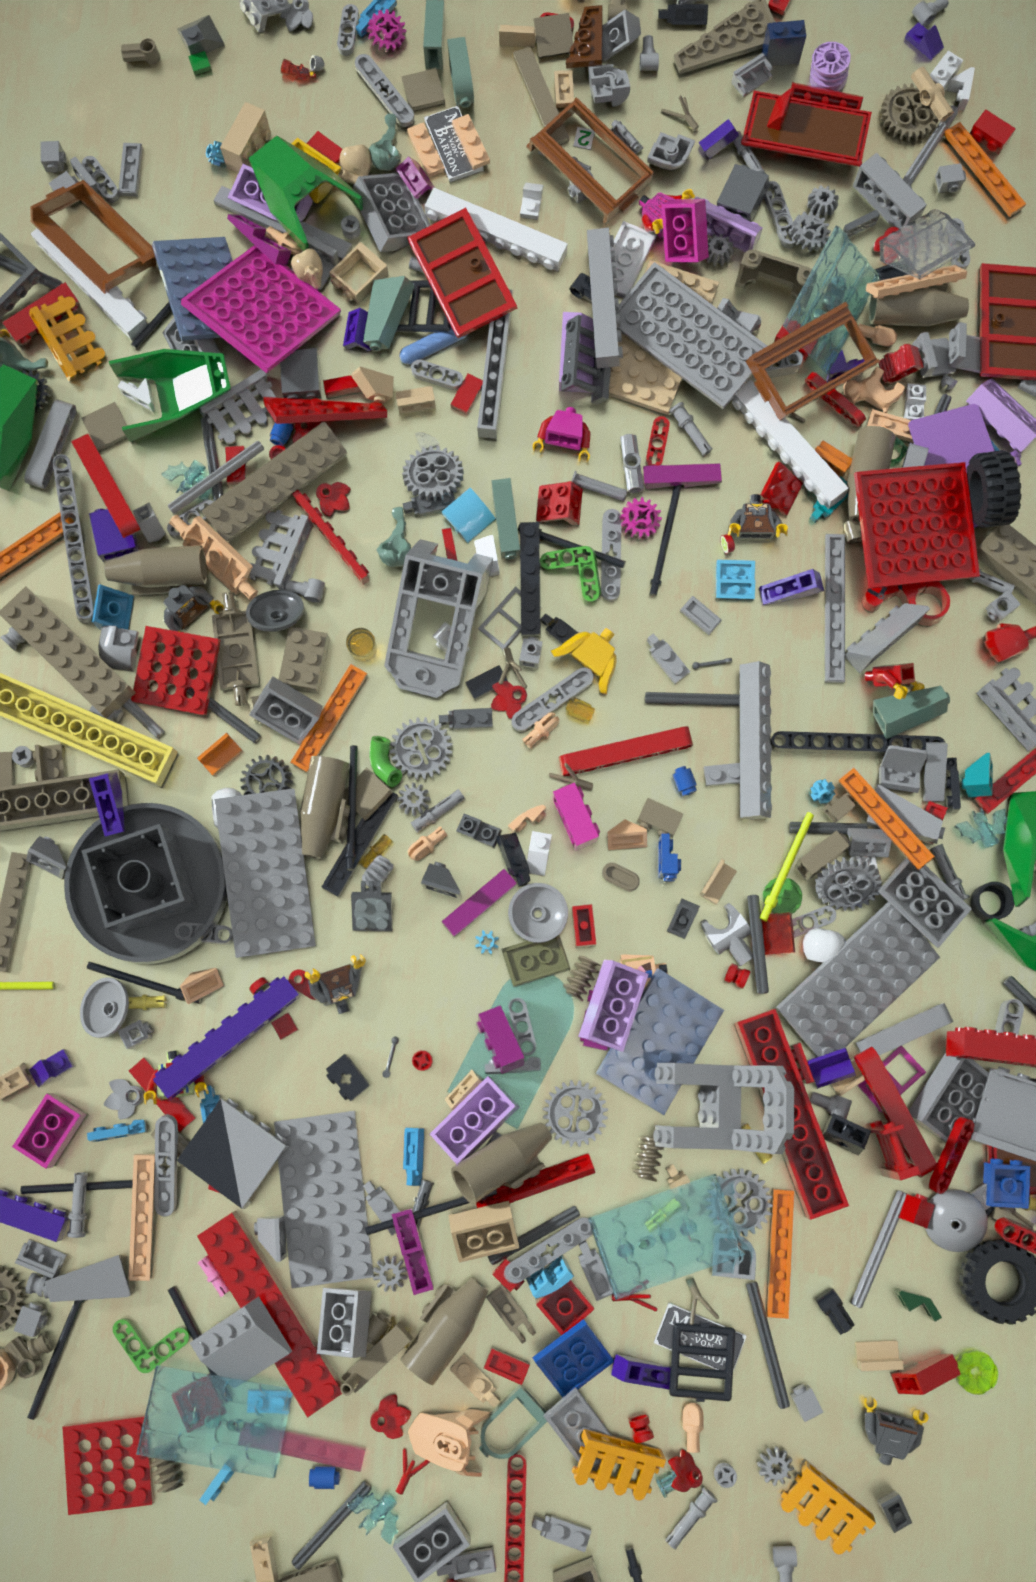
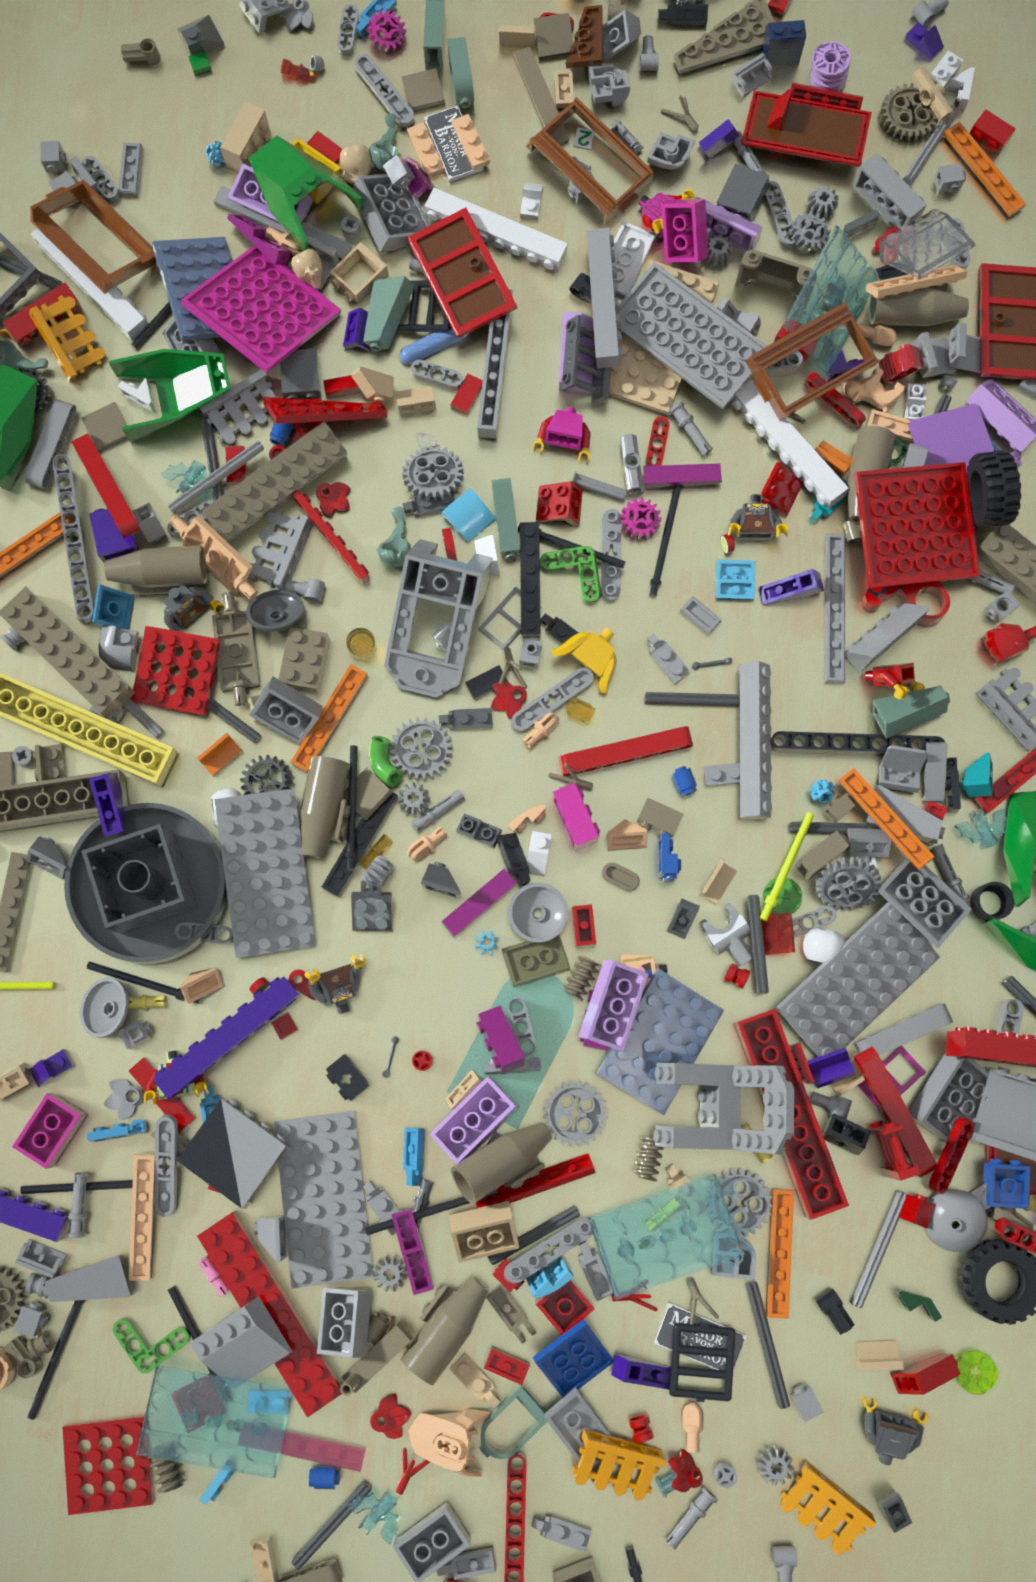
(399, 172): none -> brick

